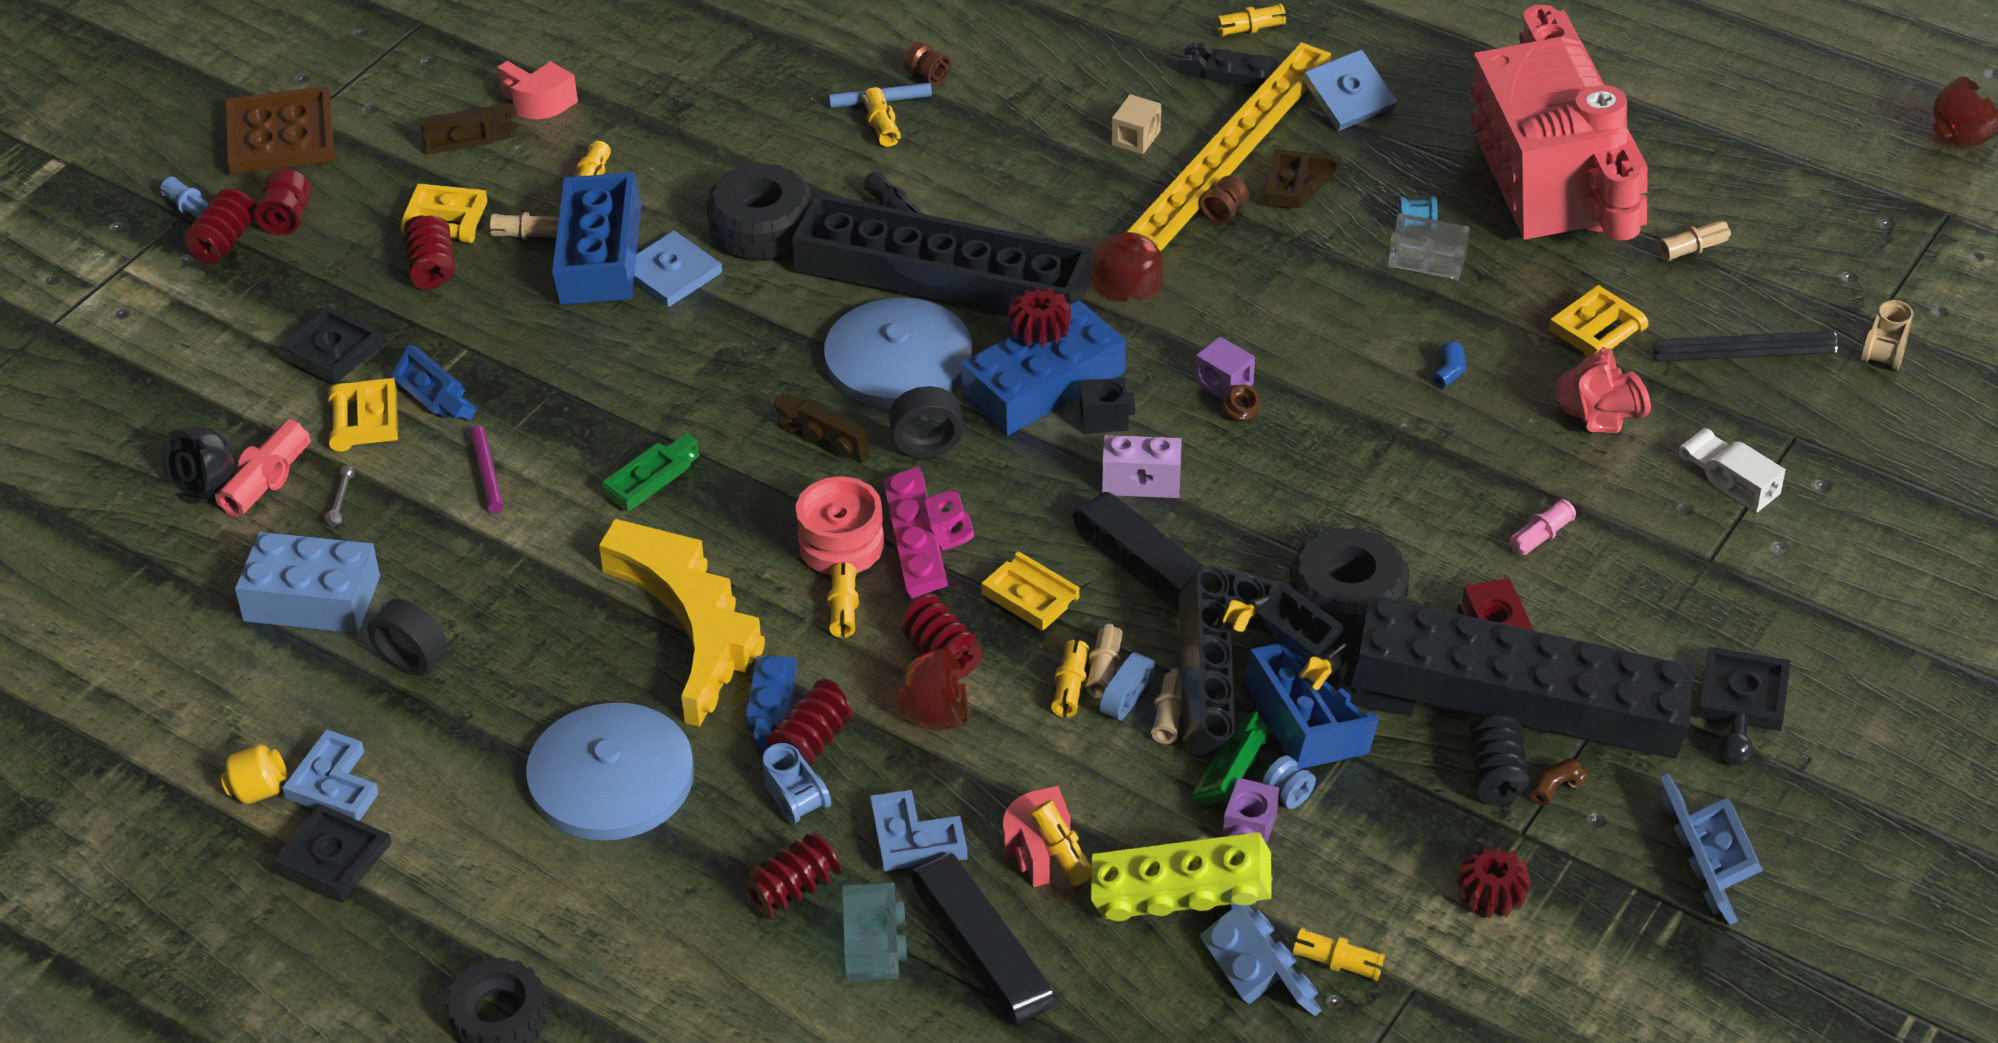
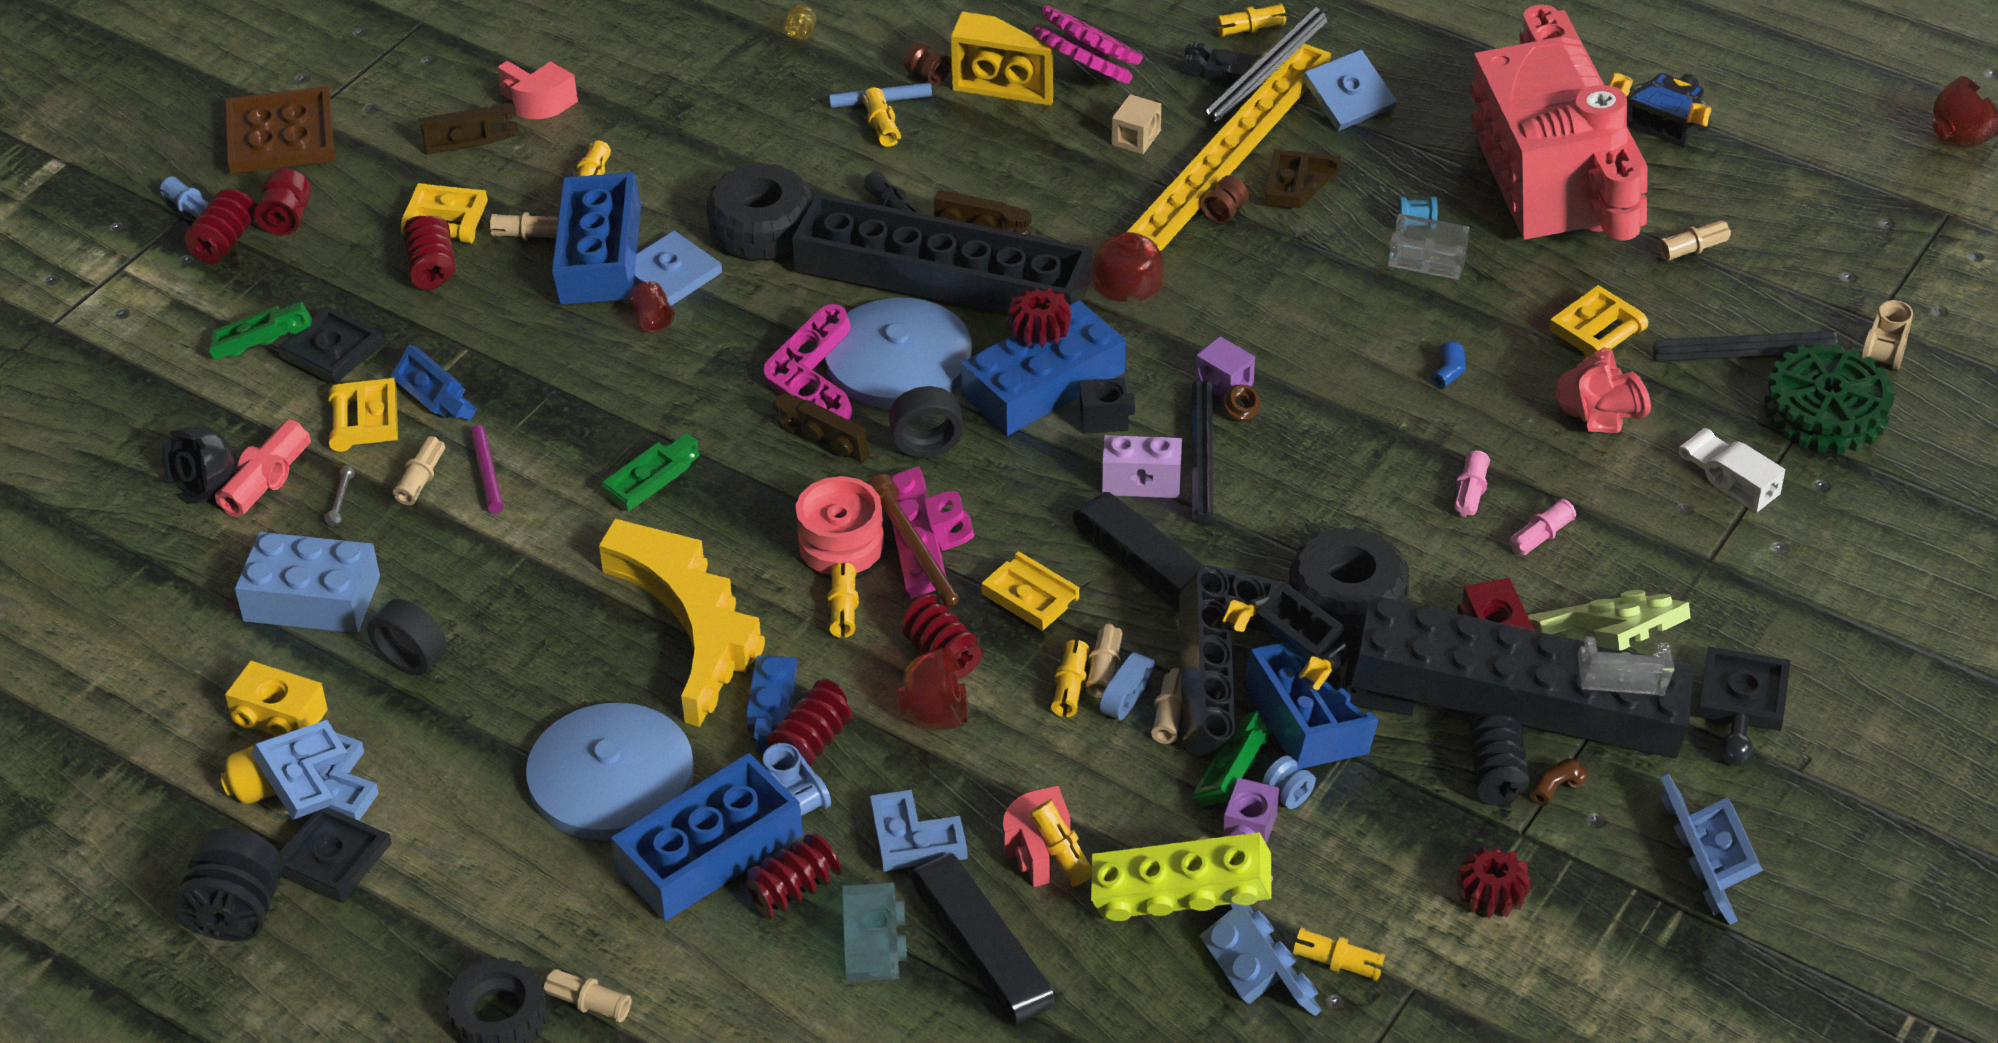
(229, 884): none -> black wheel
(258, 329): none -> green hinge
(275, 700): none -> yellow brick
(293, 762): none -> medium blue plate
(419, 471): none -> tan axle
(588, 995): none -> tan axle
(651, 306): none -> clear red wheel
(707, 836): none -> blue brick
(801, 373): none -> dark pink beam
(805, 16): none -> clear yellow bush
(888, 495): none -> reddish brown piece
(981, 212): none -> dark brown hinge
(1000, 60): none -> yellow slope
(1086, 44): none -> dark pink piece
(1202, 452): none -> black axle
(1265, 65): none -> axle
(1471, 483): none -> bright pink axle
(1616, 618): none -> yellowish green wing
(1624, 670): none -> clear hinge
(1665, 106): none -> torso
(1829, 398): none -> dark green piece

